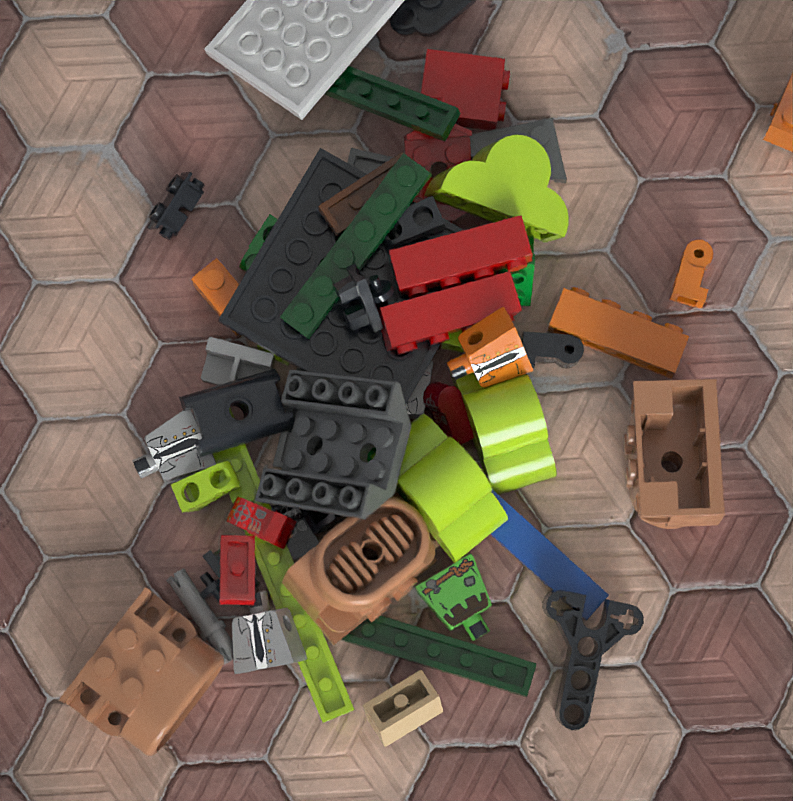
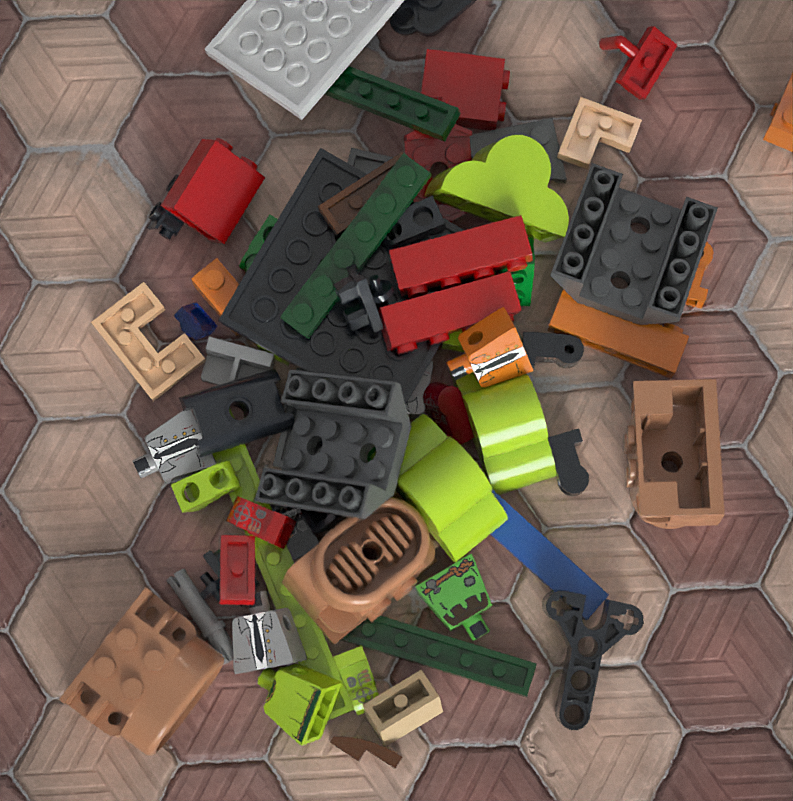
(121, 331): none -> light nougat plate
(195, 321): none -> clear blue plate
(213, 190): none -> red brick
(299, 700): none -> lime torso
(356, 677): none -> lime leg
(357, 747): none -> reddish brown slope
(569, 473): none -> black leg
(596, 124): none -> light nougat plate
(644, 62): none -> red plate
(654, 264): none -> dark grey slope

